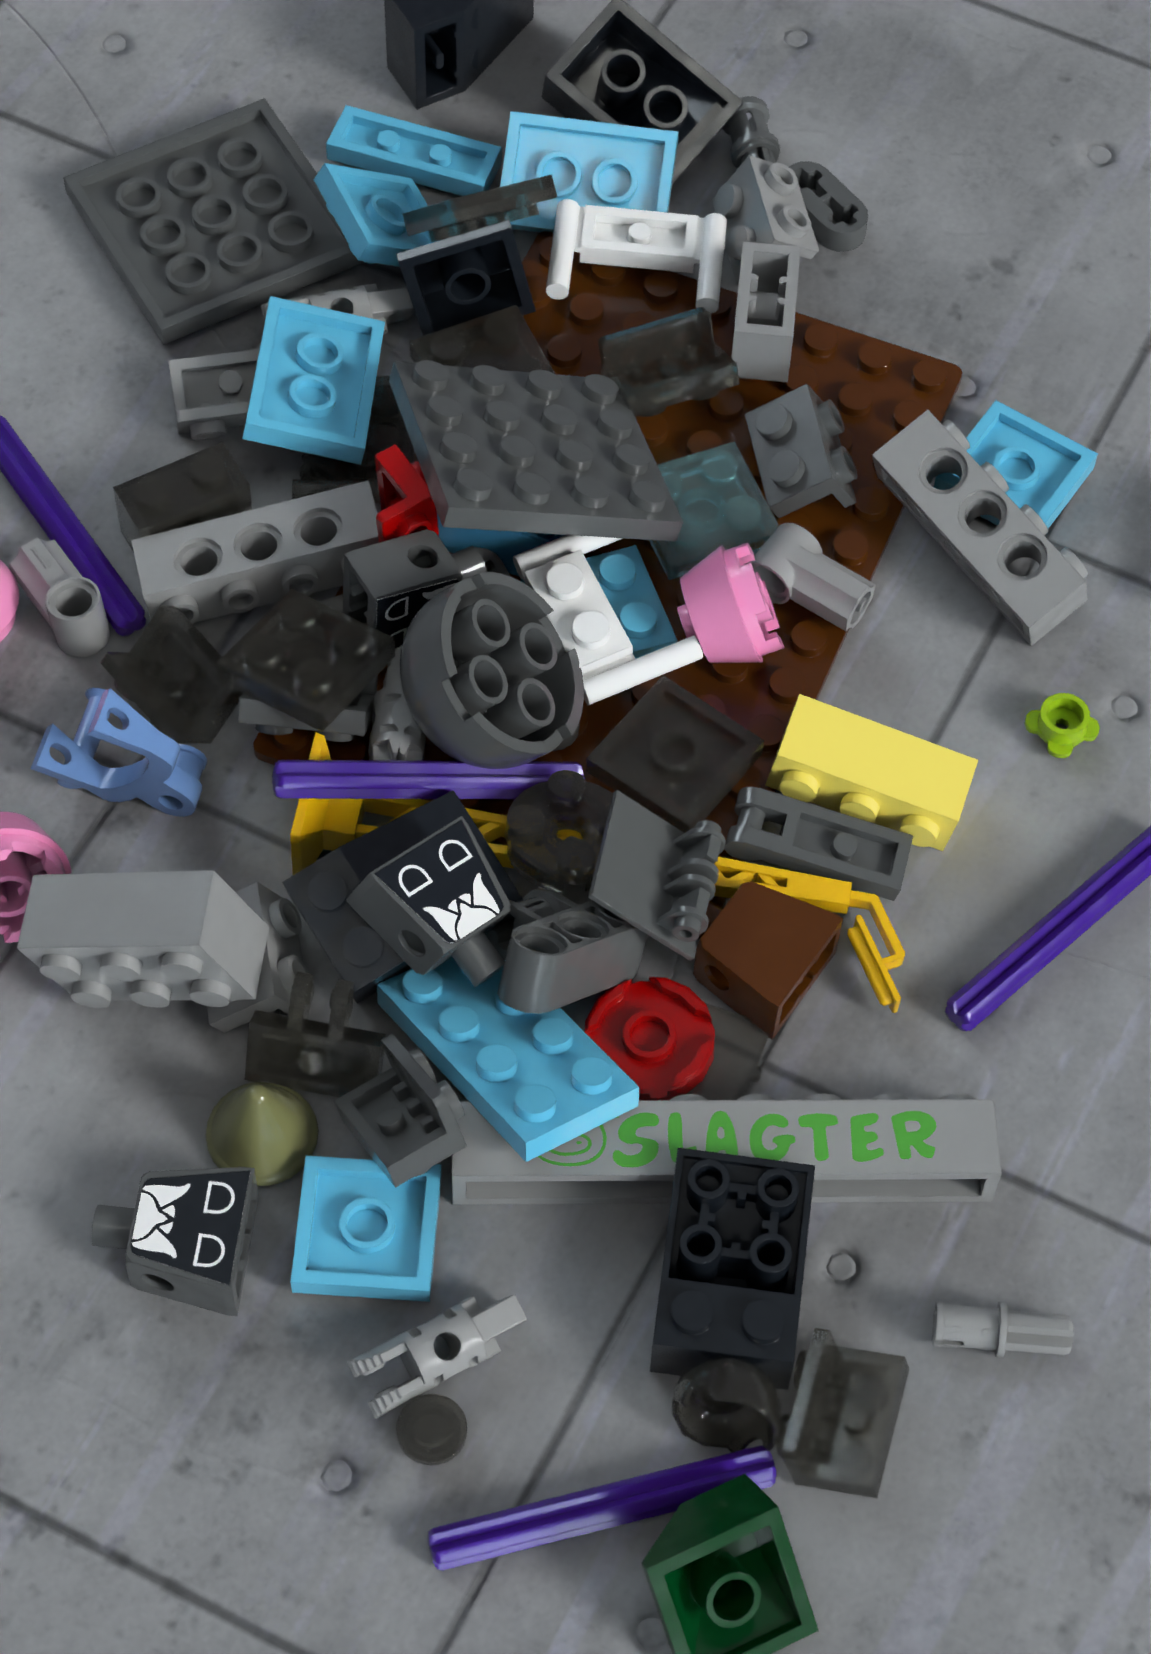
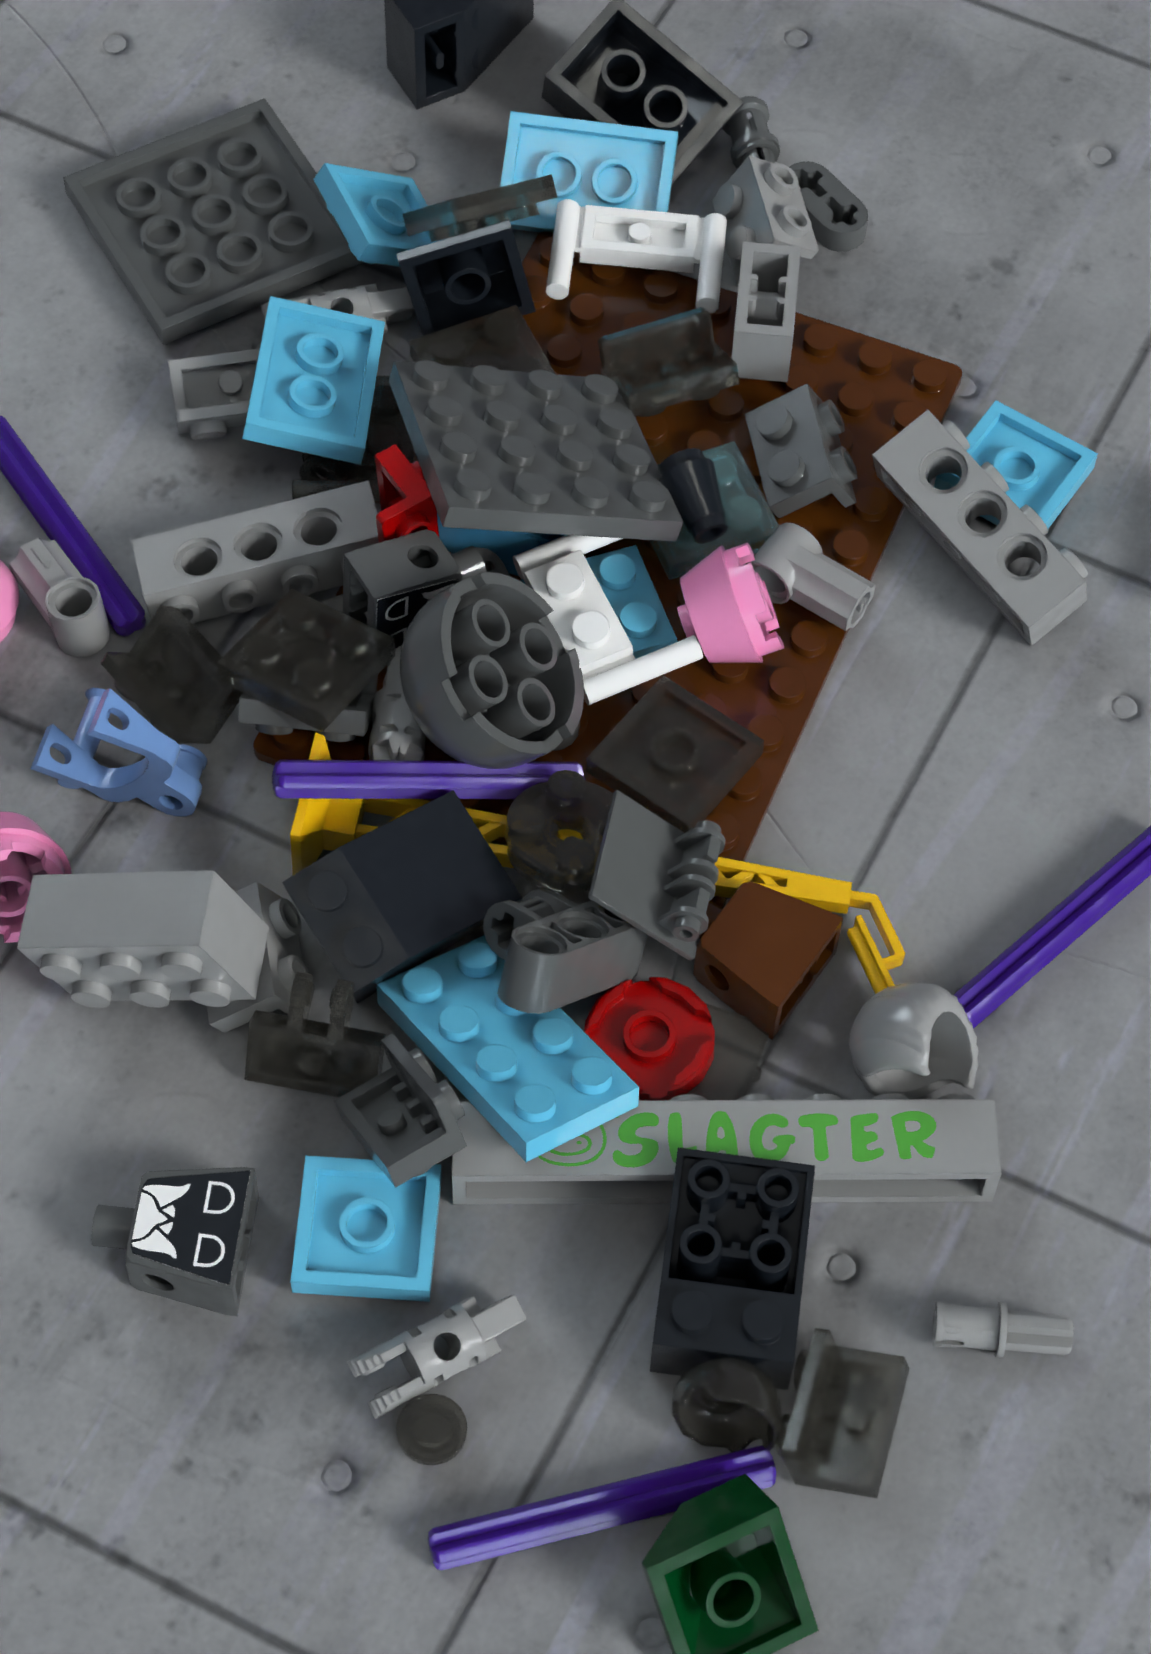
(182, 494): clear smoke brick -> none
(262, 1130): olive hat -> none
(413, 151): medium azure plate -> none
(437, 904): torso -> none
(695, 493): none -> black cone
(819, 842): dark grey plate -> none
(871, 772): light yellow brick -> none
(913, 1041): none -> light grey piece
(1066, 710): lime plate -> none

